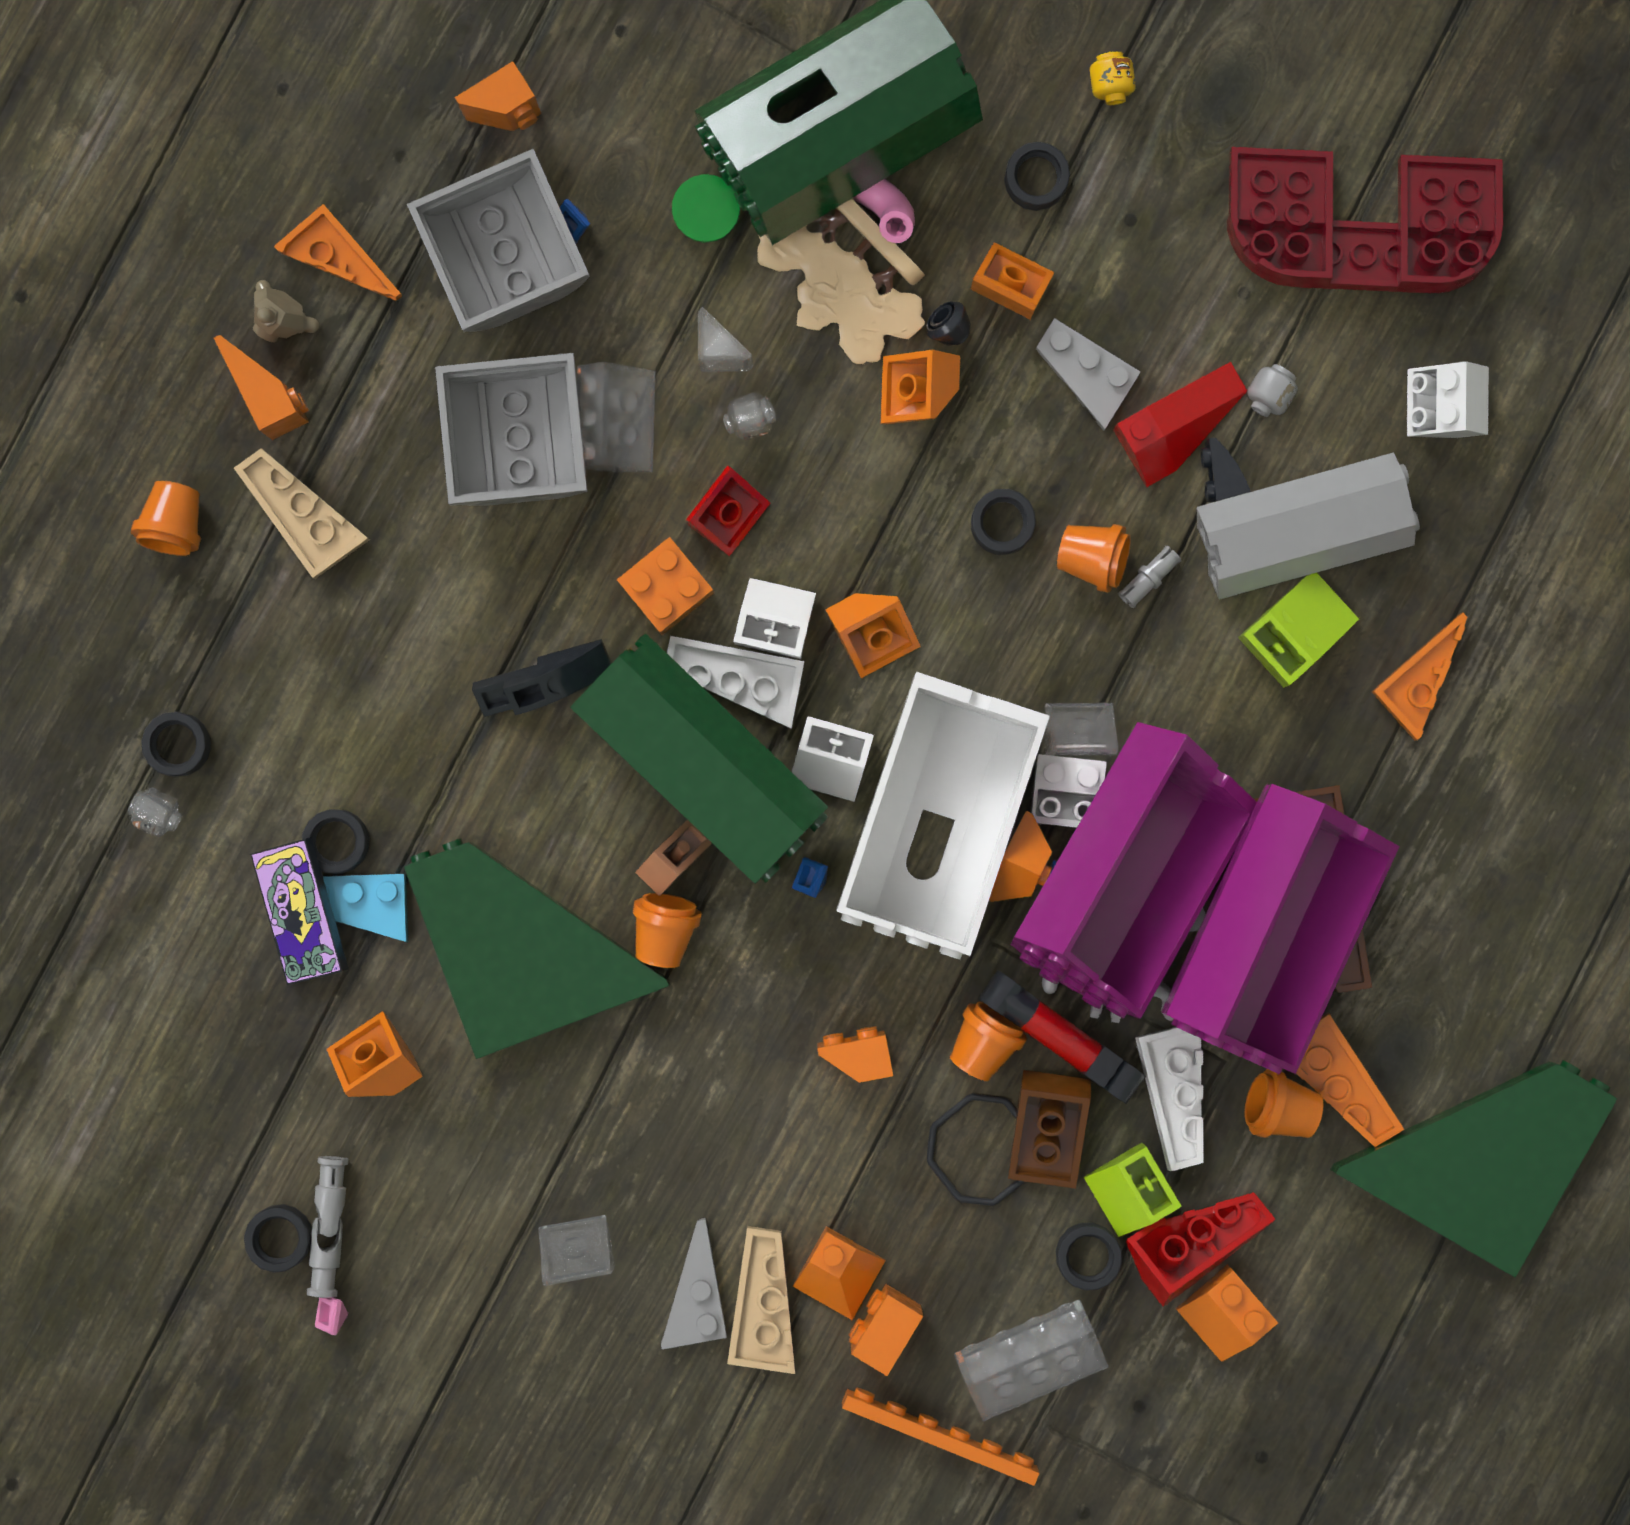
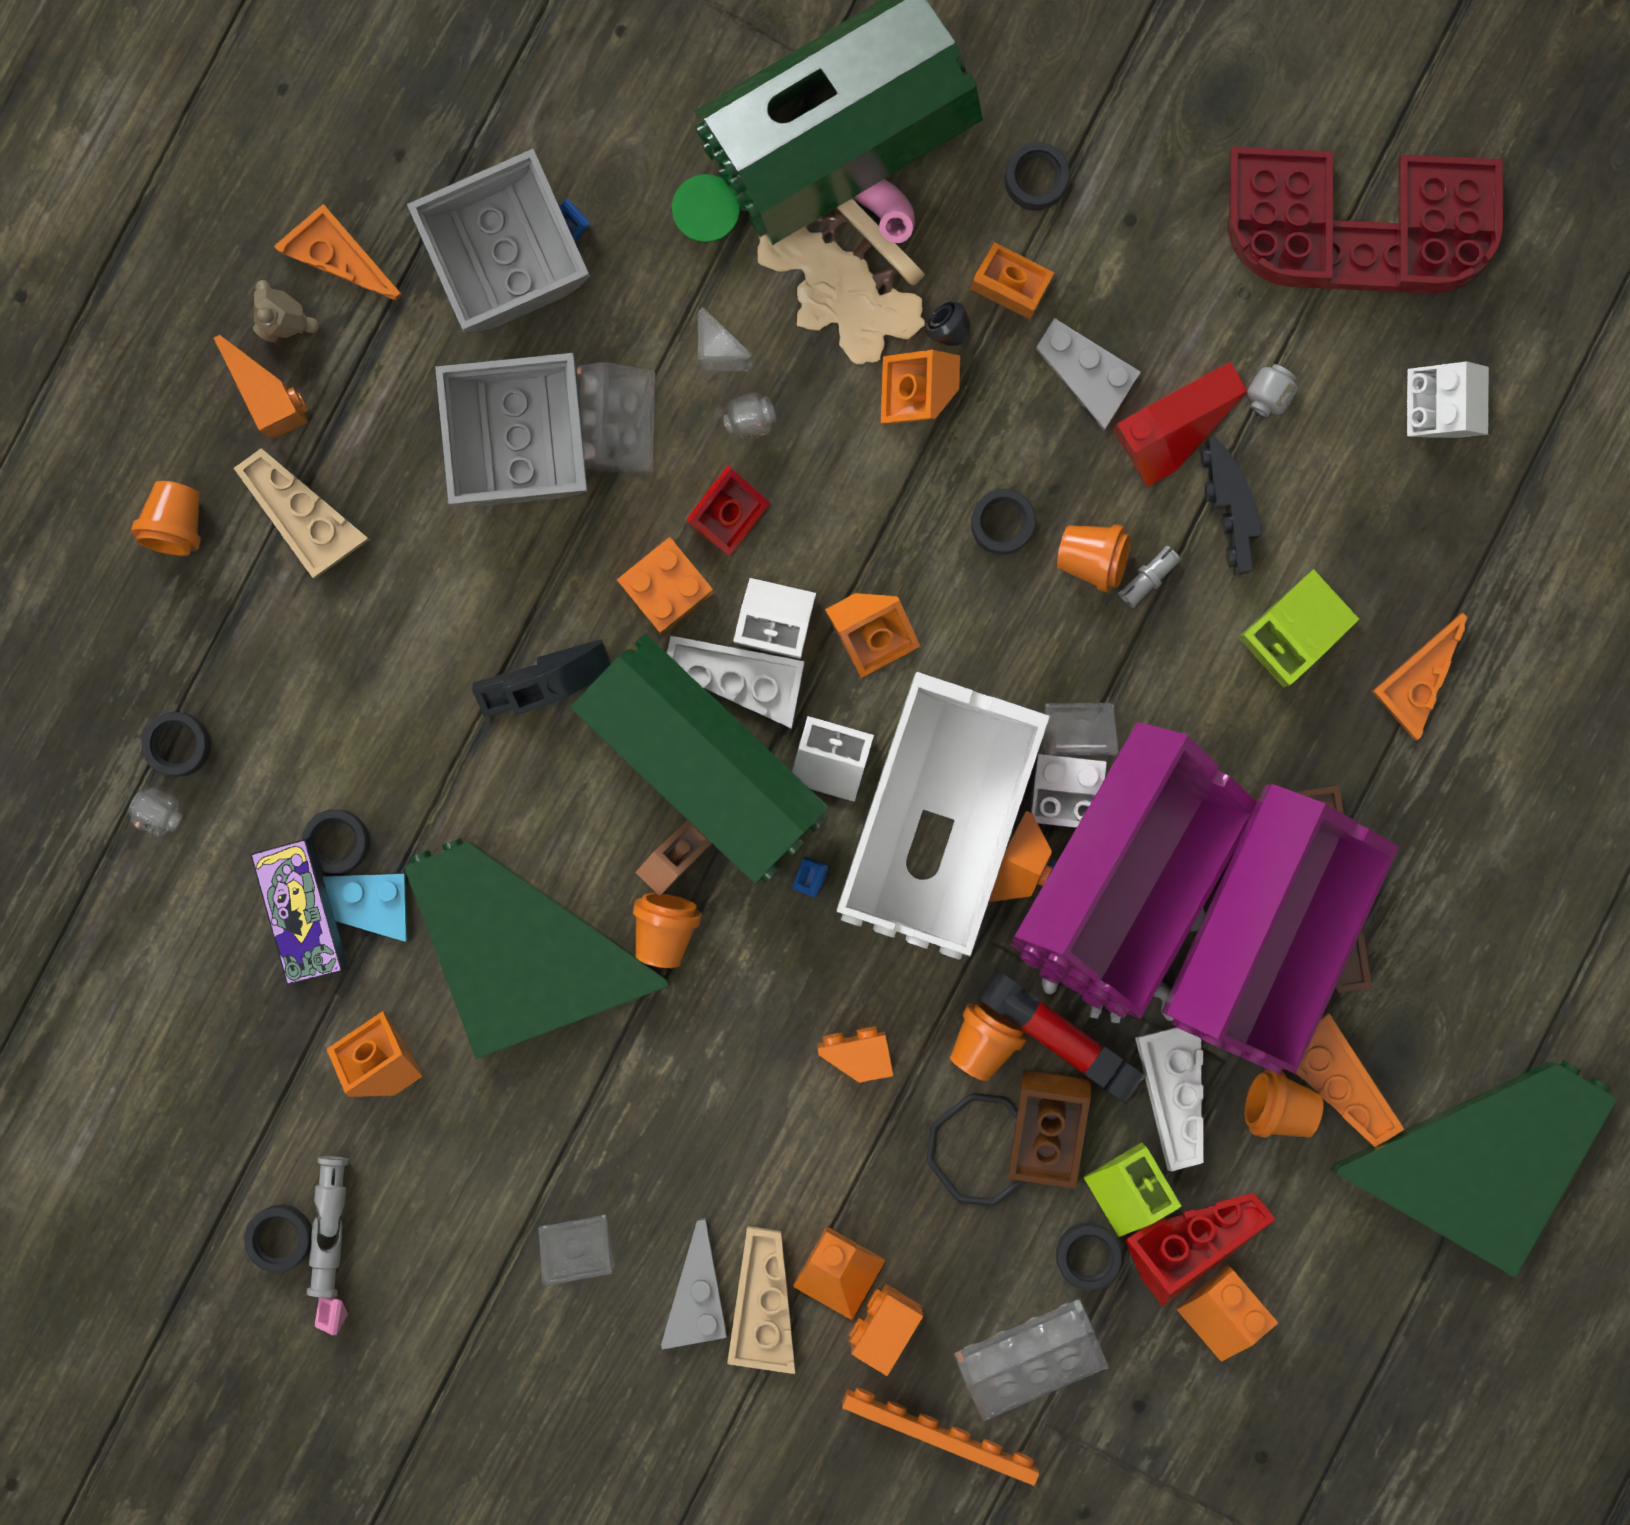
(500, 101): orange slope -> none
(1112, 78): yellow head -> none
(1307, 525): light grey panel -> none

